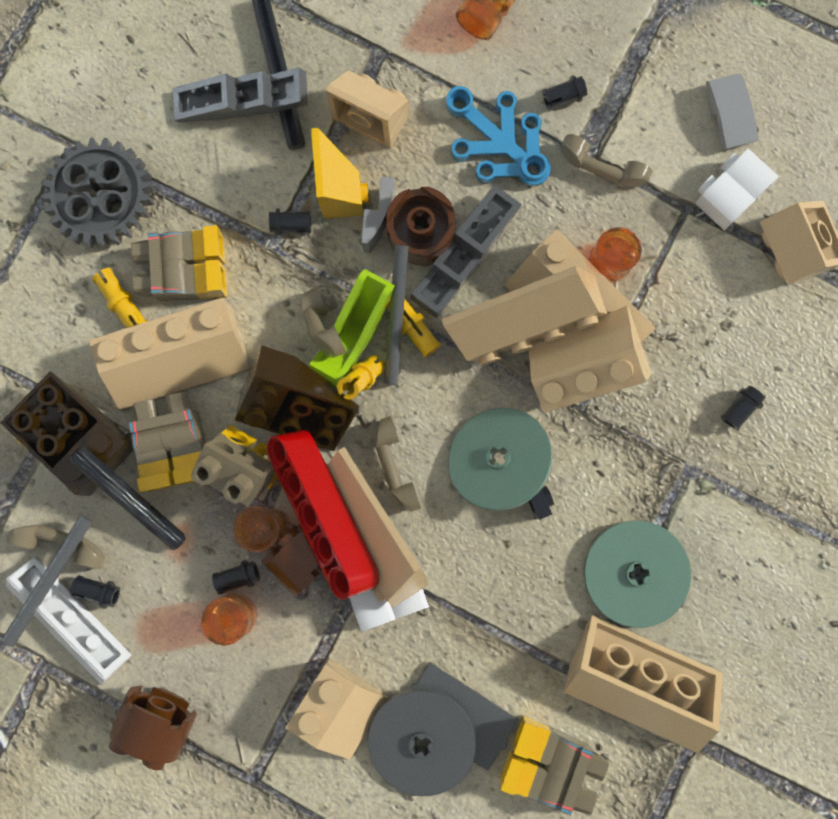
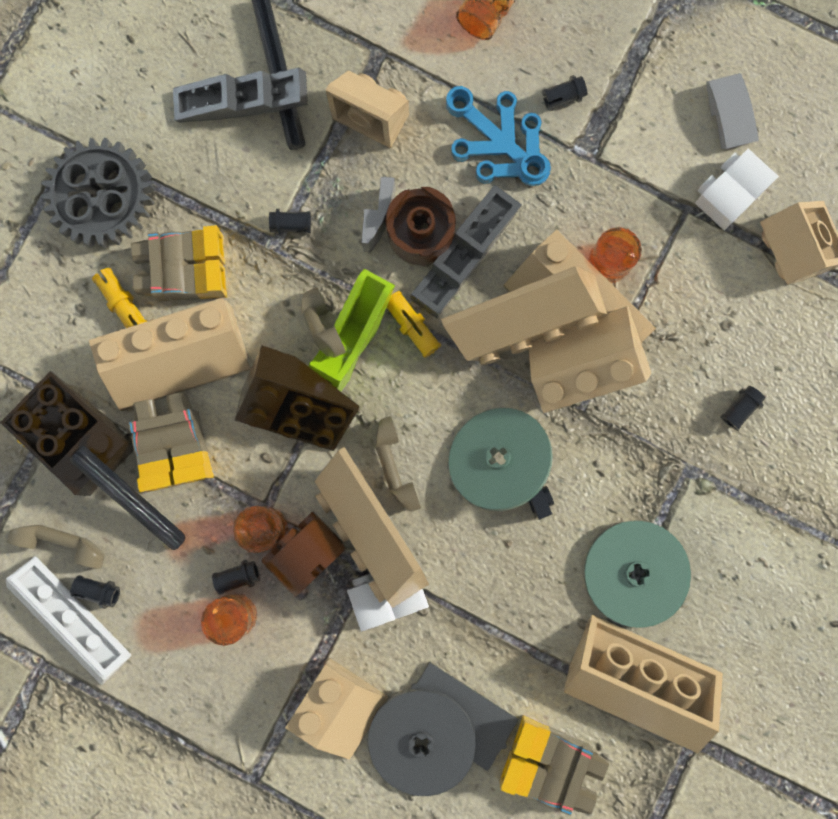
(46, 581): dark grey bar -> none
(152, 726): reddish brown brick -> none
(235, 467): dark tan hips -> none
(323, 514): red beam -> none
(336, 180): yellow slope -> none
(361, 377): yellow pin -> none
(396, 314): dark grey bar -> none
(634, 174): dark tan bar -> none

